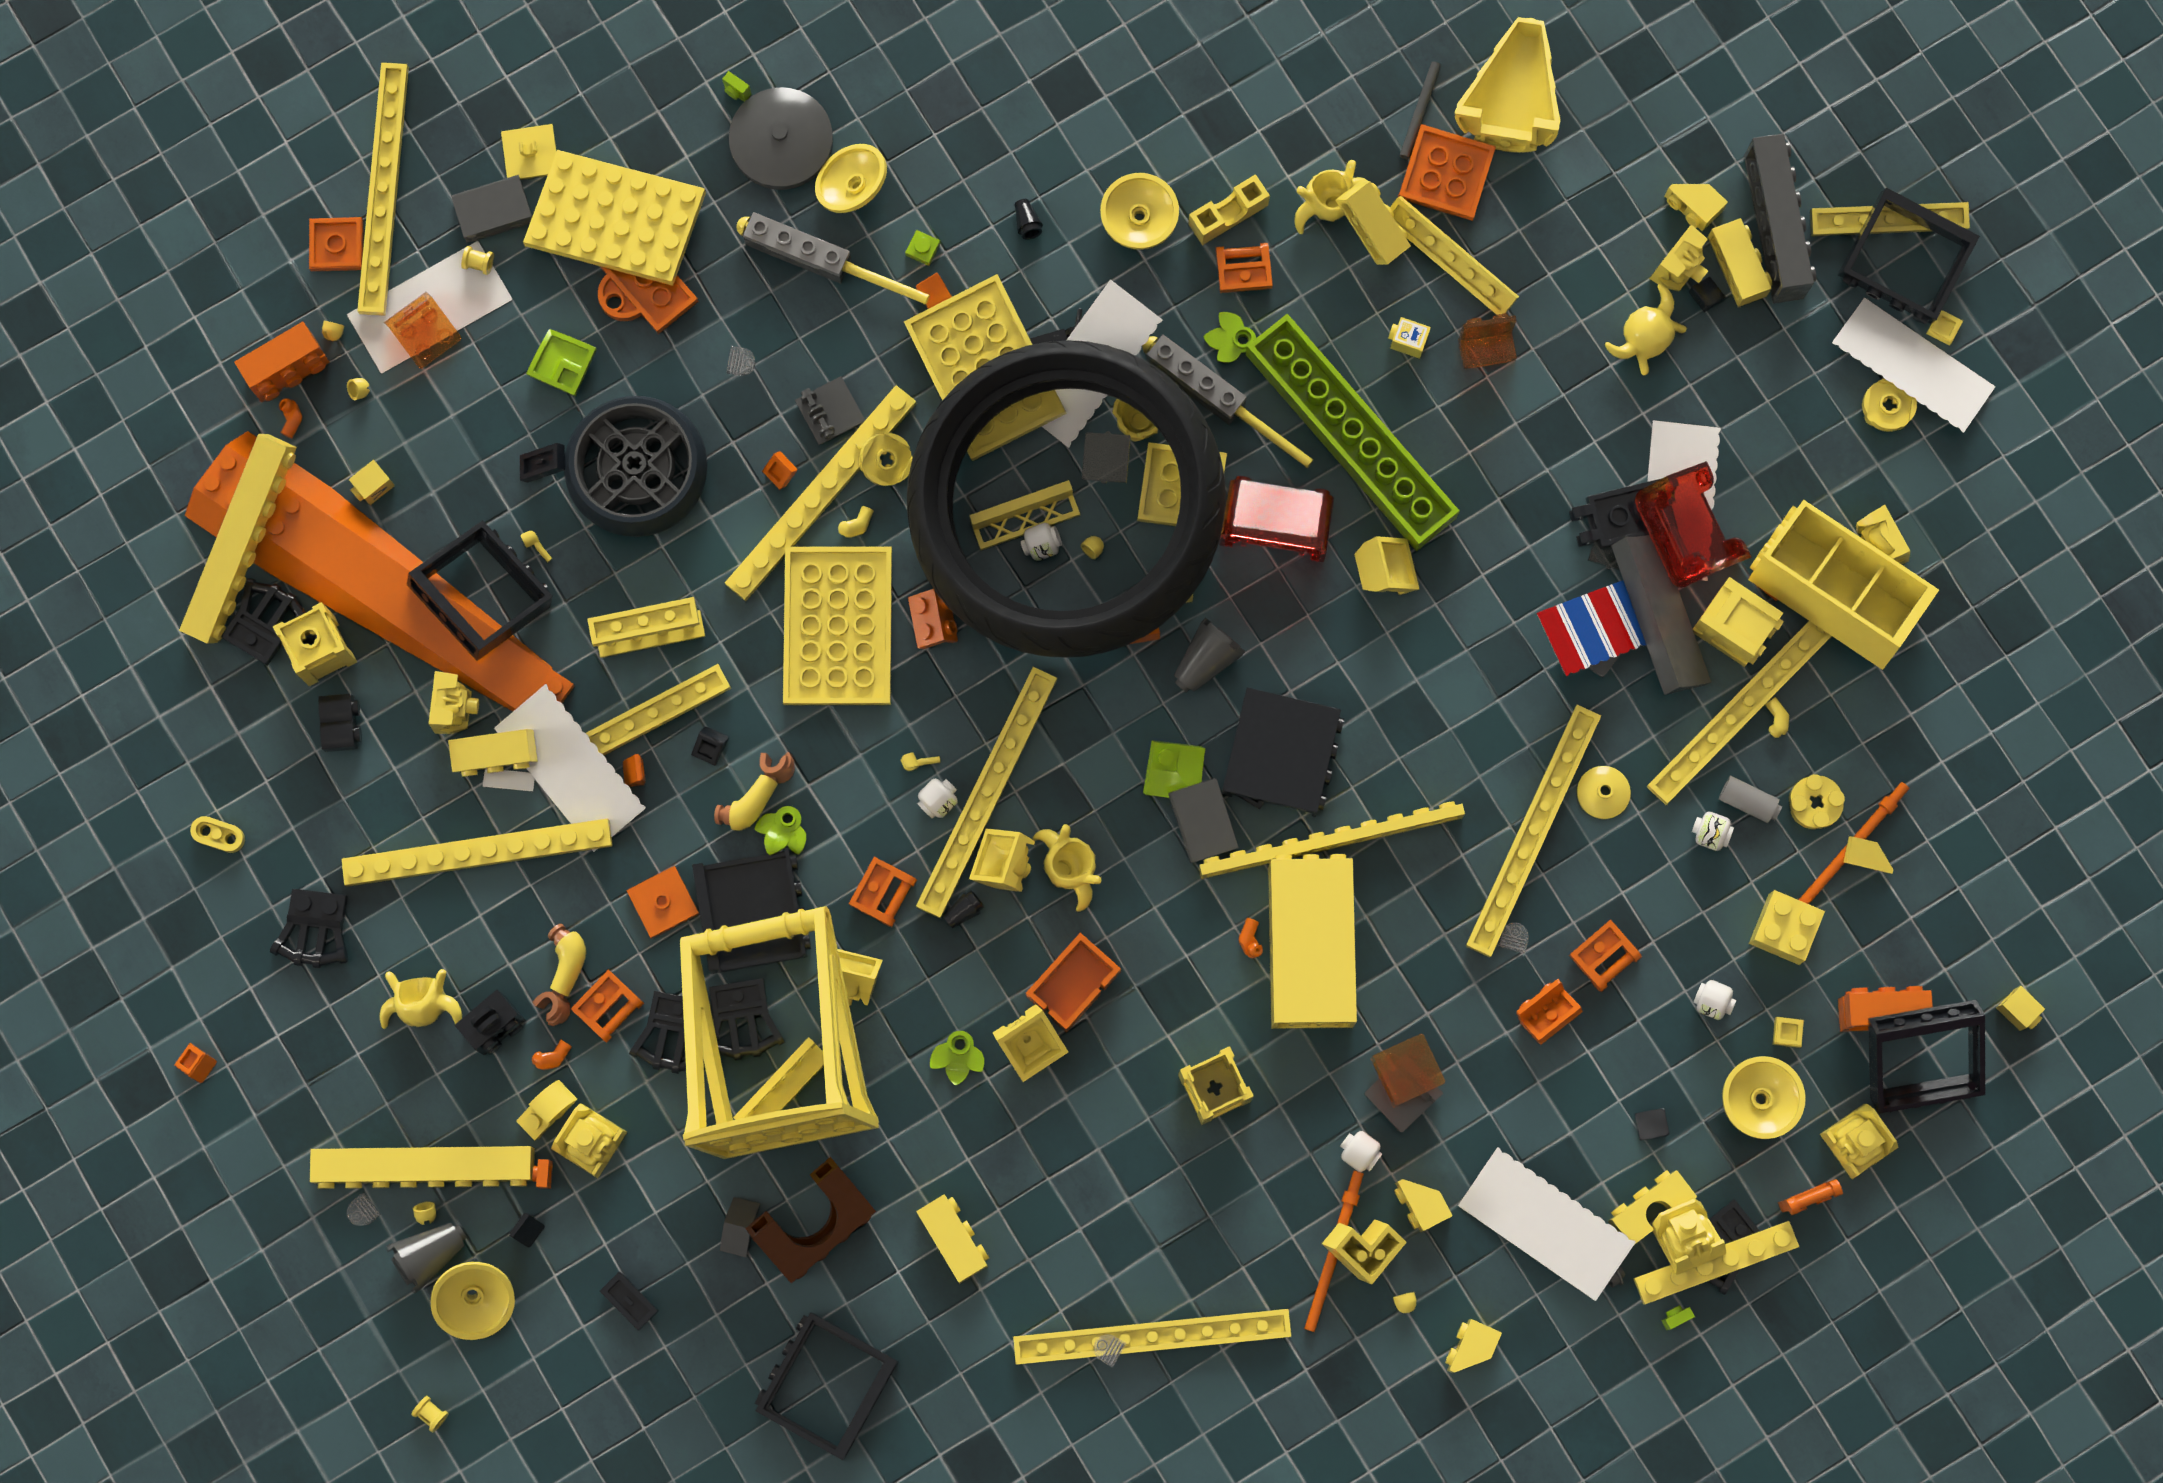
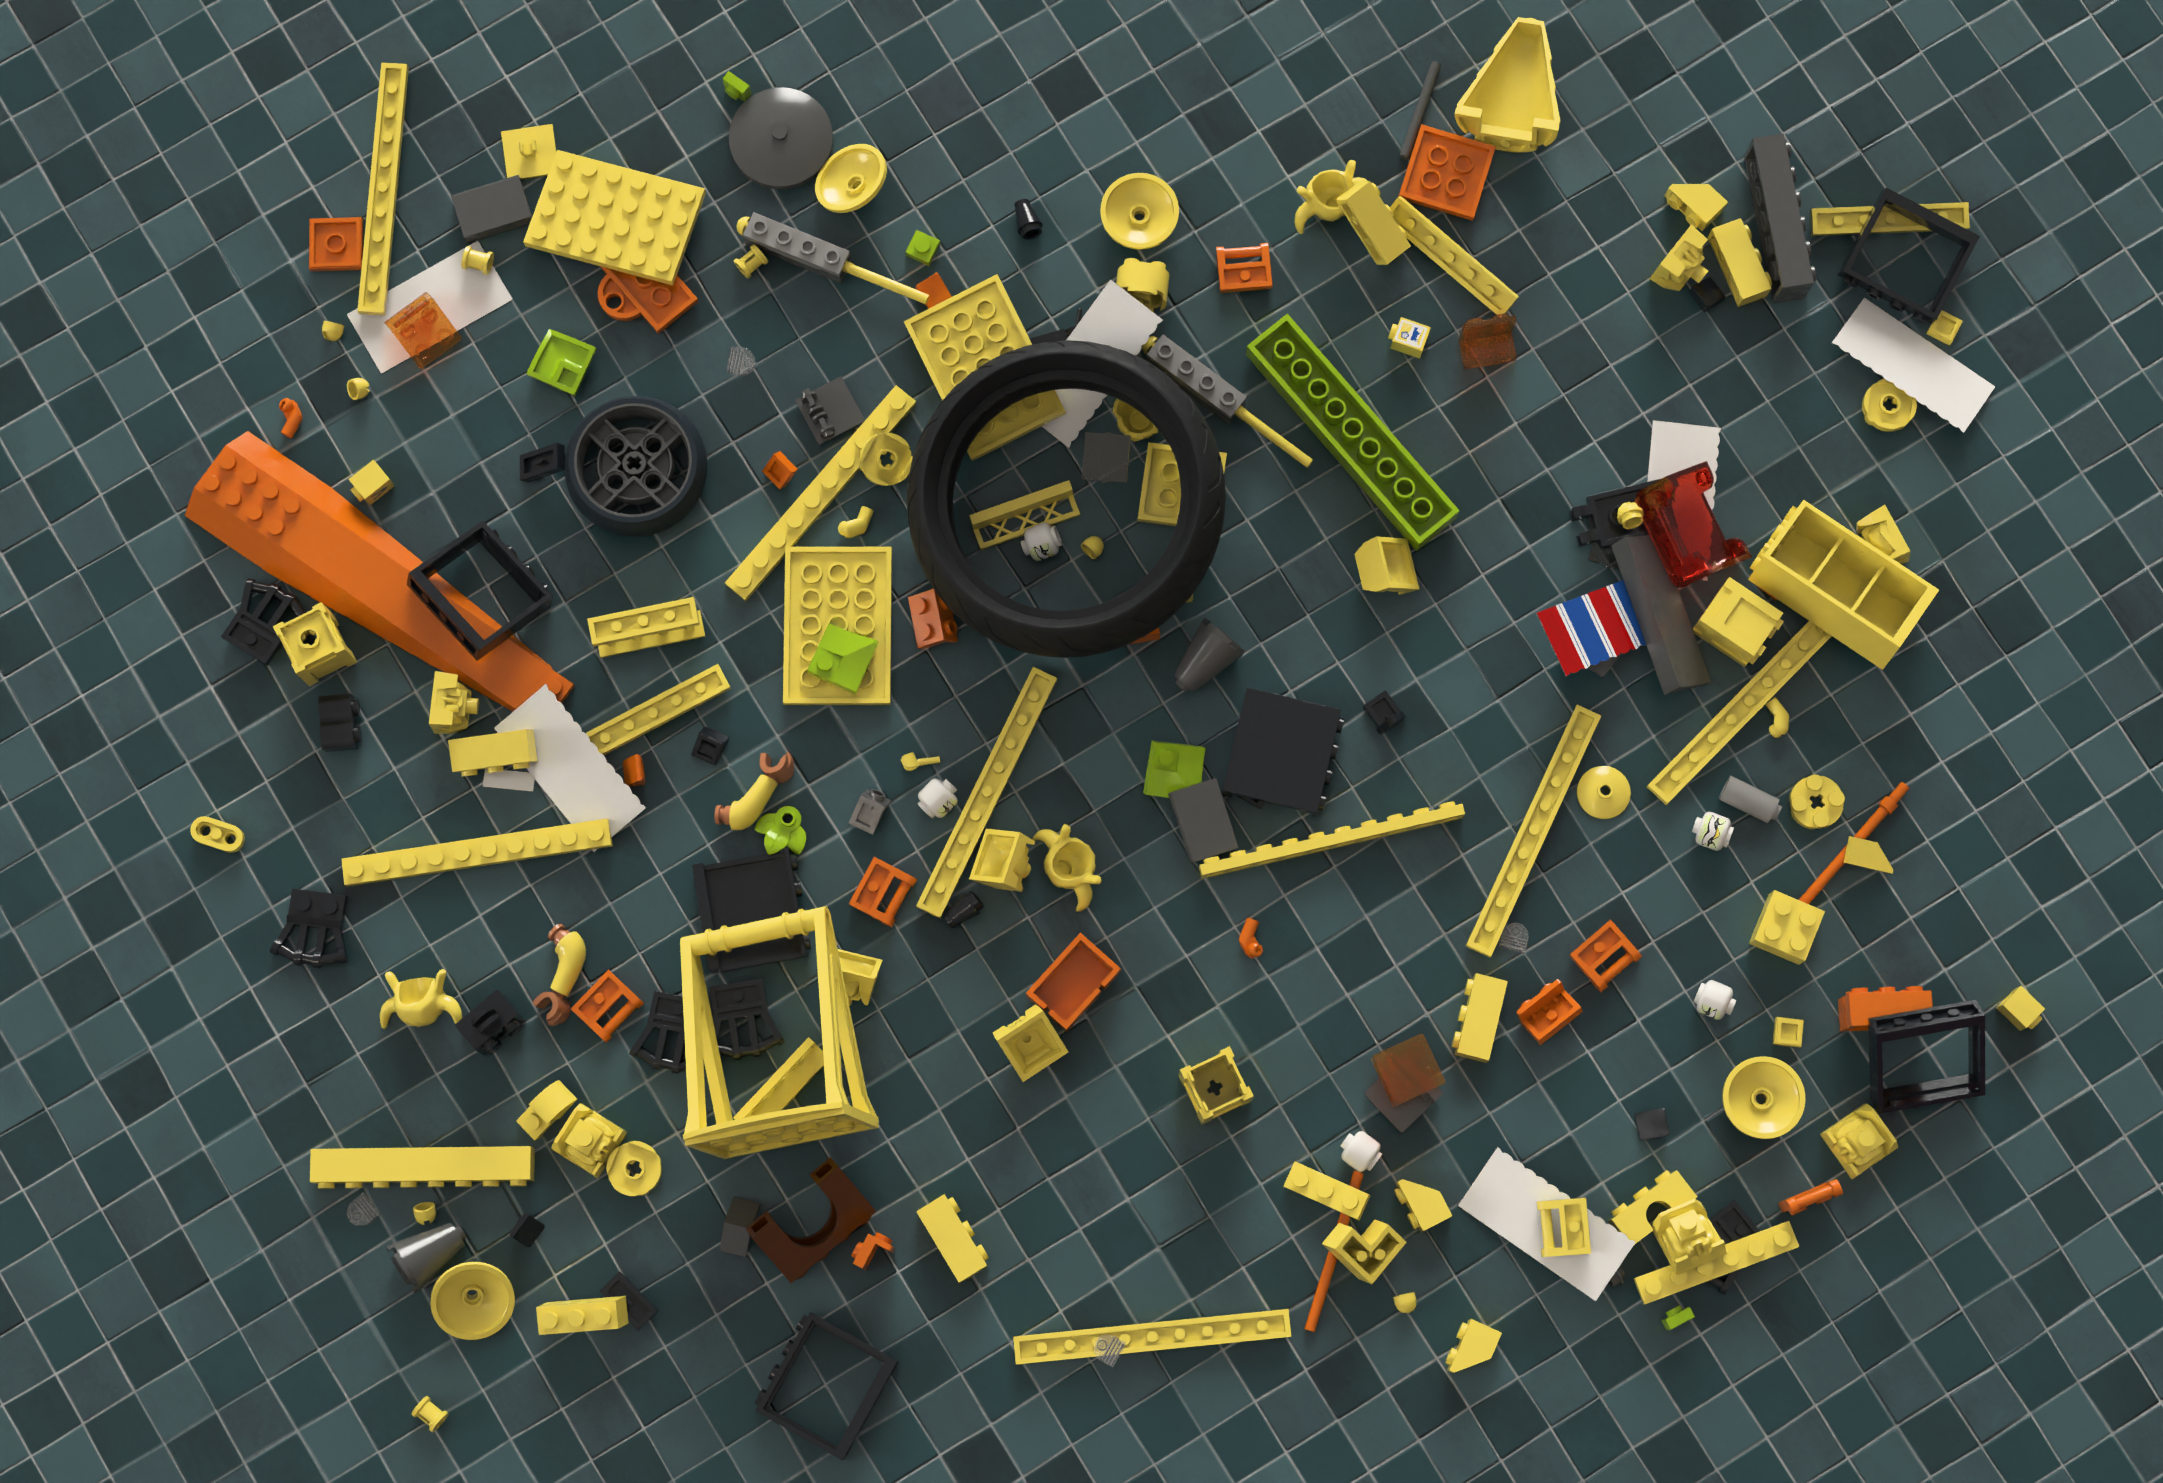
(195, 1063): orange slope -> none
(238, 538): light yellow brick -> none
(282, 362): orange piece -> none
(530, 538): light yellow hand -> none
(543, 1174): orange plate -> none
(551, 1059): orange arm -> none
(582, 1315): none -> light yellow brick
(620, 1176): none -> light yellow plate
(662, 902): orange plate -> none
(750, 261): none -> light yellow bush
(842, 658): none -> lime plate
(865, 1251): none -> orange bracket
(869, 810): none -> flat silver bracket
(956, 1061): lime plate -> none
(1145, 282): none -> light yellow brick
(1227, 335): lime plate -> none
(1241, 204): light yellow arch -> none
(1277, 517): clear red windscreen -> none
(1312, 942): light yellow container -> none
(1326, 1190): none -> light yellow plate
(1384, 712): none -> black tile
(1479, 1017): none -> light yellow brick
(1573, 1225): none -> light yellow plate
(1630, 515): none -> light yellow plate
(1648, 332): light yellow piece -> none

